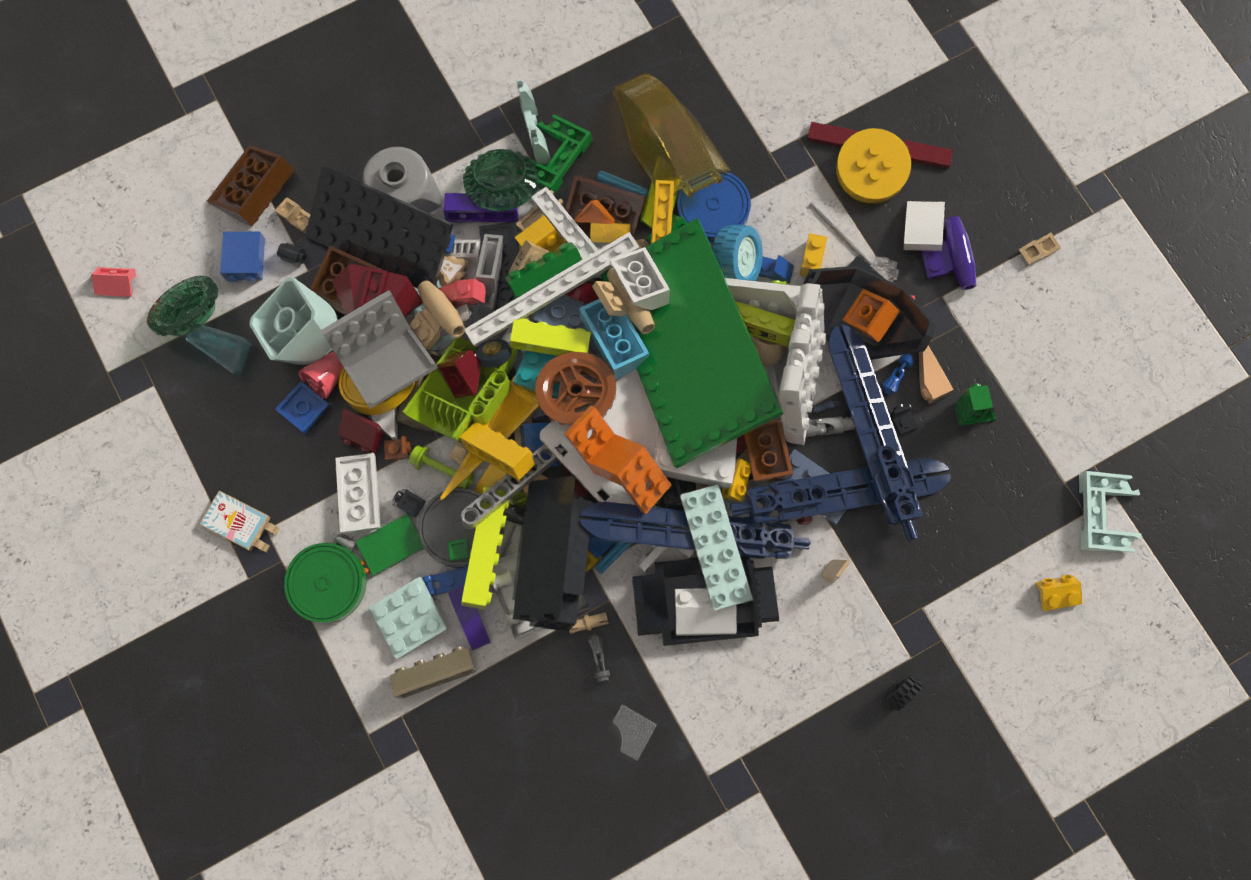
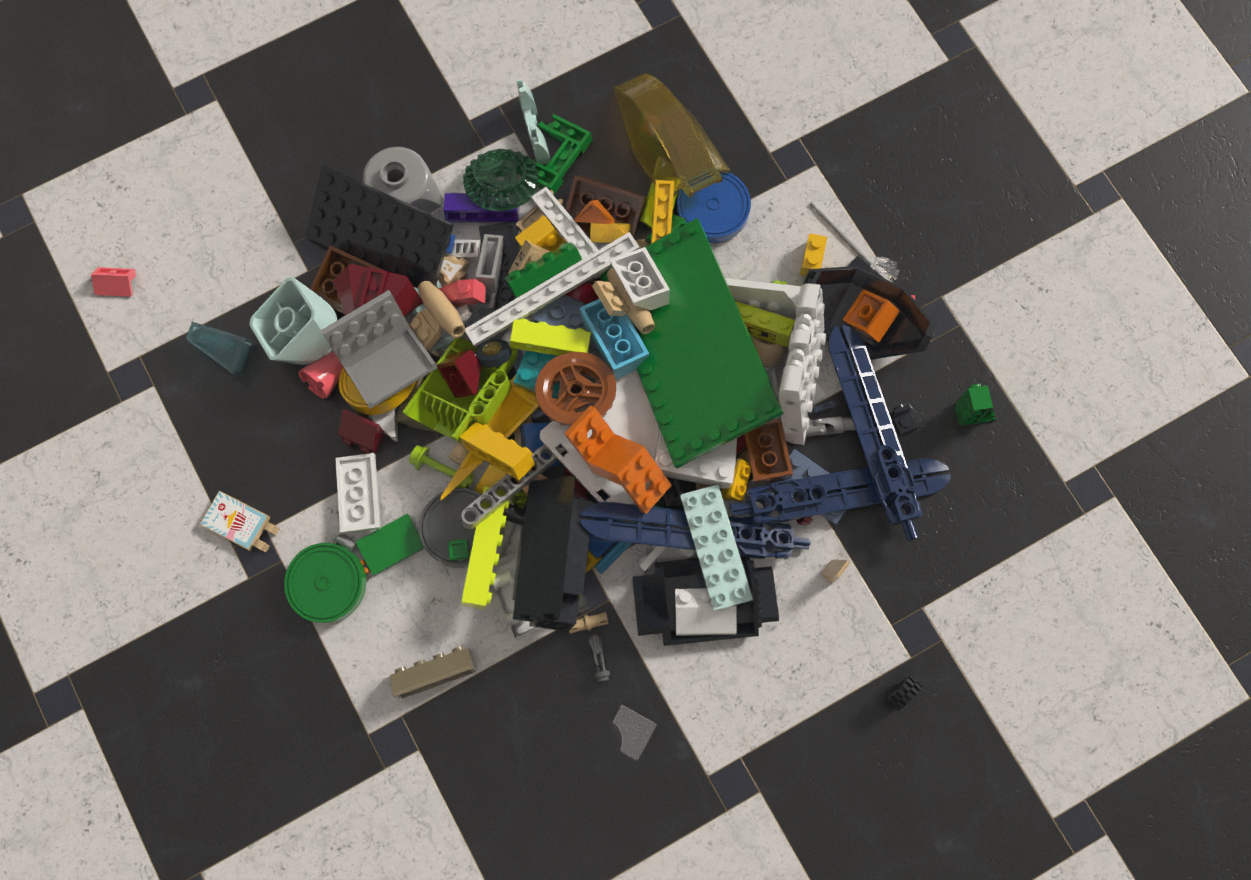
(183, 307): clear green gear -> none
(242, 256): blue brick -> none
(251, 184): reddish brown slope -> none
(291, 254): black brick -> none
(293, 214): tan slope -> none
(302, 407): blue plate -> none
(397, 449): dark orange bracket -> none
(408, 502): black bracket -> none
(408, 618): light aqua plate -> none
(447, 580): blue plate -> none
(469, 620): dark purple slope -> none
(610, 179): dark azure axle -> none
(739, 252): dark azure wheel -> none
(776, 269): blue slope -> none
(873, 165): yellow brick -> none
(891, 384): blue piece -> none
(918, 152): dark red tile -> none
(924, 226): white slope -> none
(933, 380): light nougat slope -> none
(955, 256): dark purple plate -> none
(1039, 249): tan slope -> none
(1059, 592): yellow bracket -> none
(1095, 536): light aqua wedge -> none

